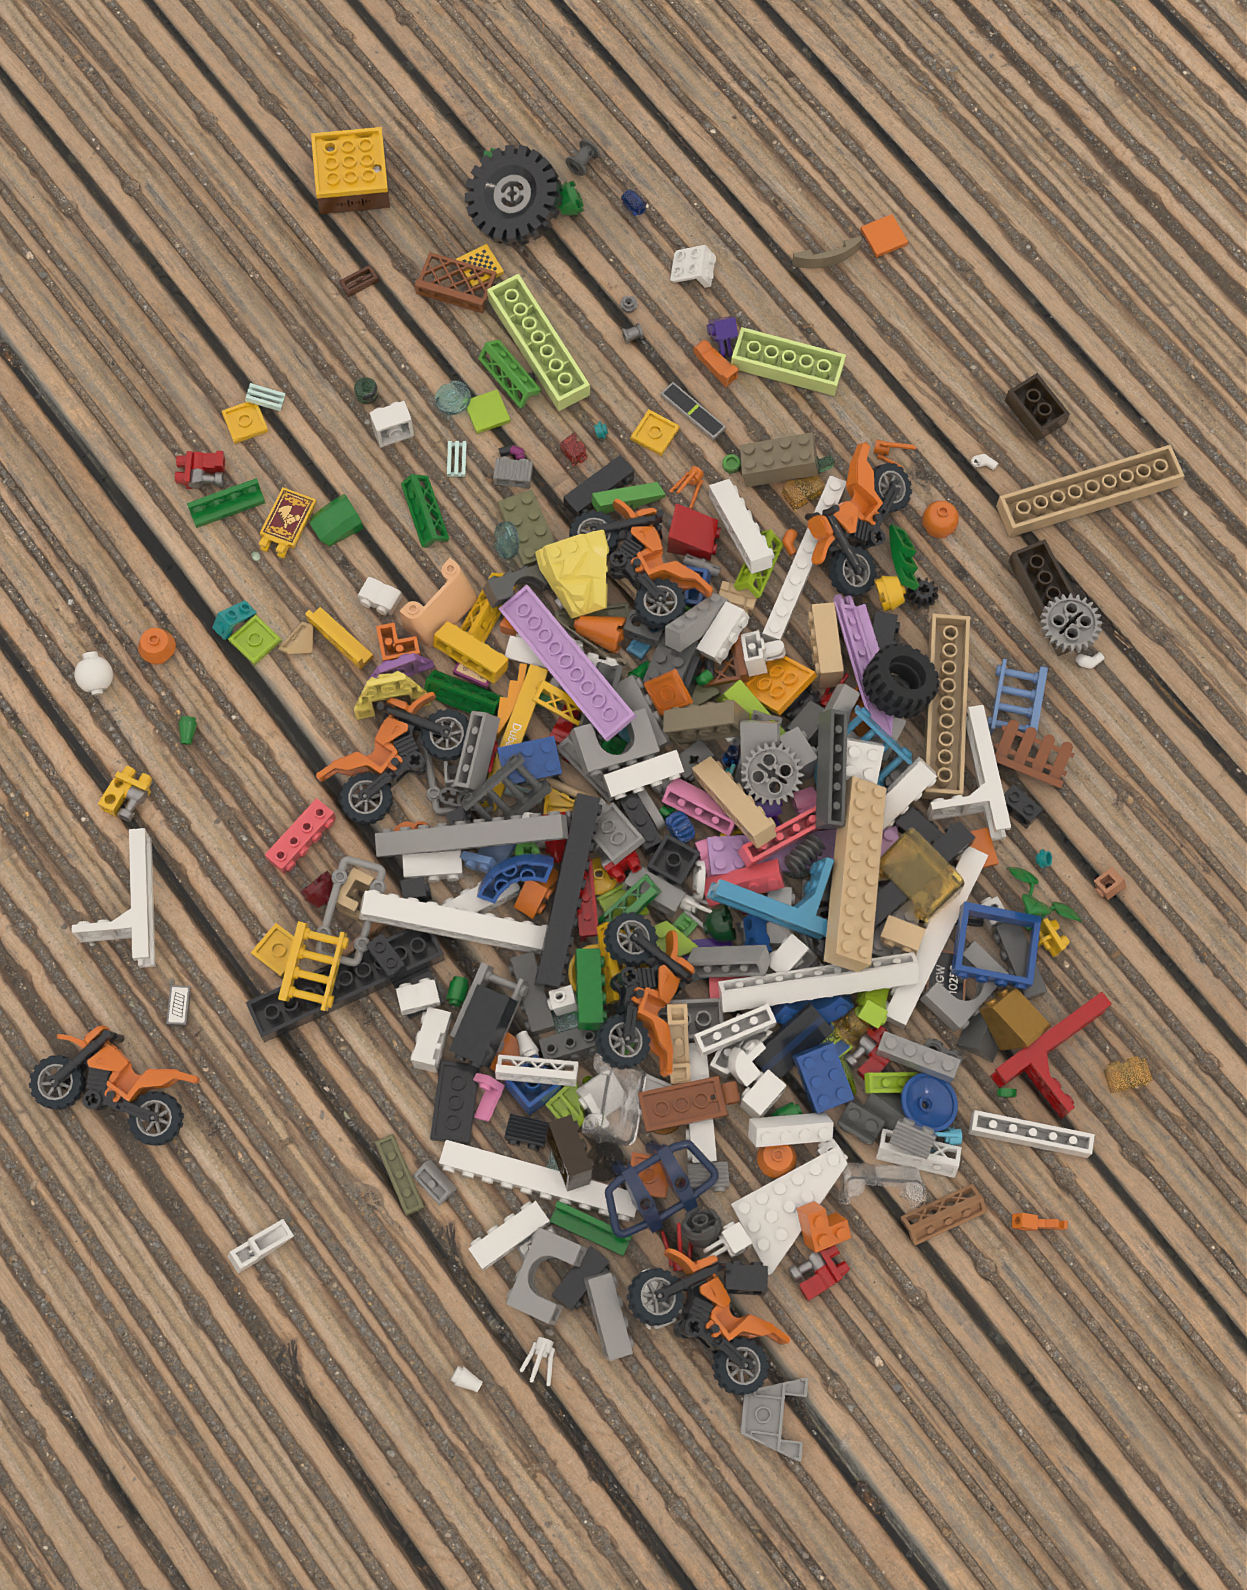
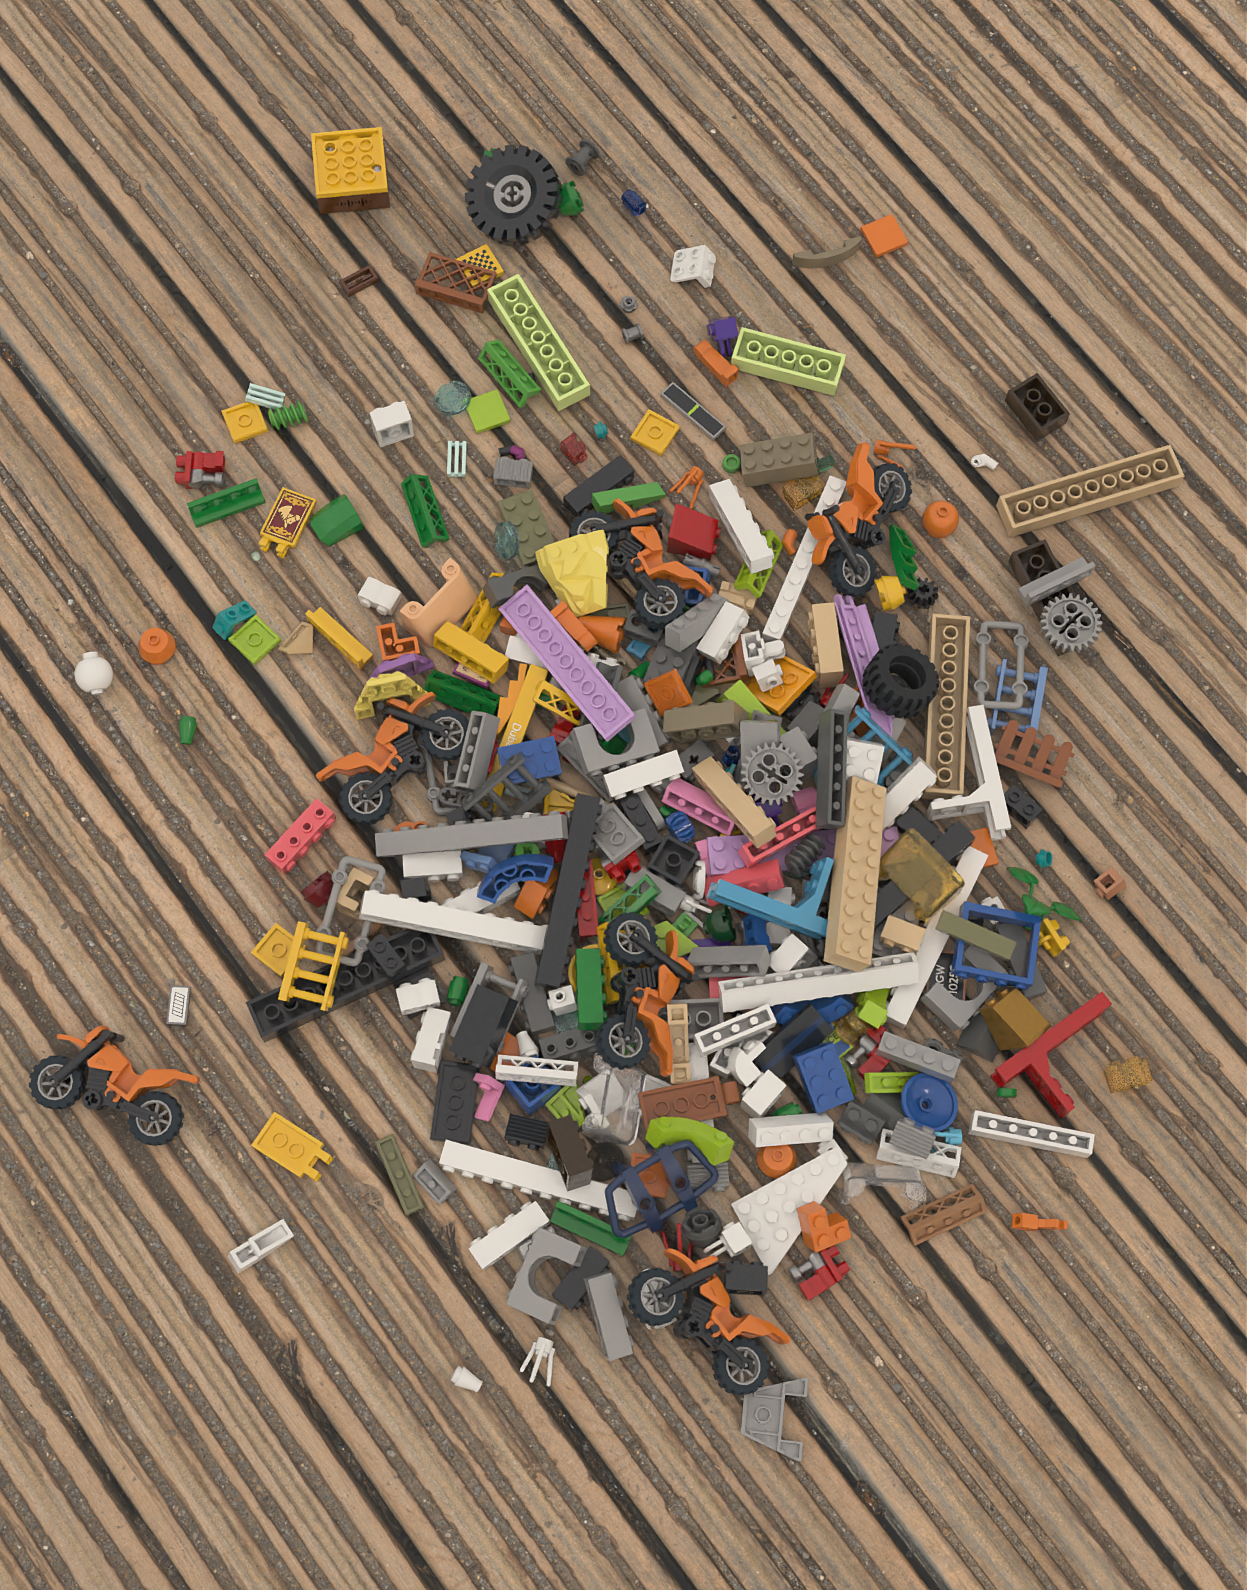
(123, 788): yellow hips -> none
(137, 921): white piece -> none
(287, 415): none -> bright green piece
(291, 1147): none -> yellow tile
(366, 390): clear green head -> none
(573, 627): none -> orange leg
(709, 1140): none -> lime brick
(768, 675): none -> white brick
(975, 935): none -> olive tile
(981, 686): none -> light grey bar
(1056, 581): none -> light grey fence
(1089, 662): white arm -> none

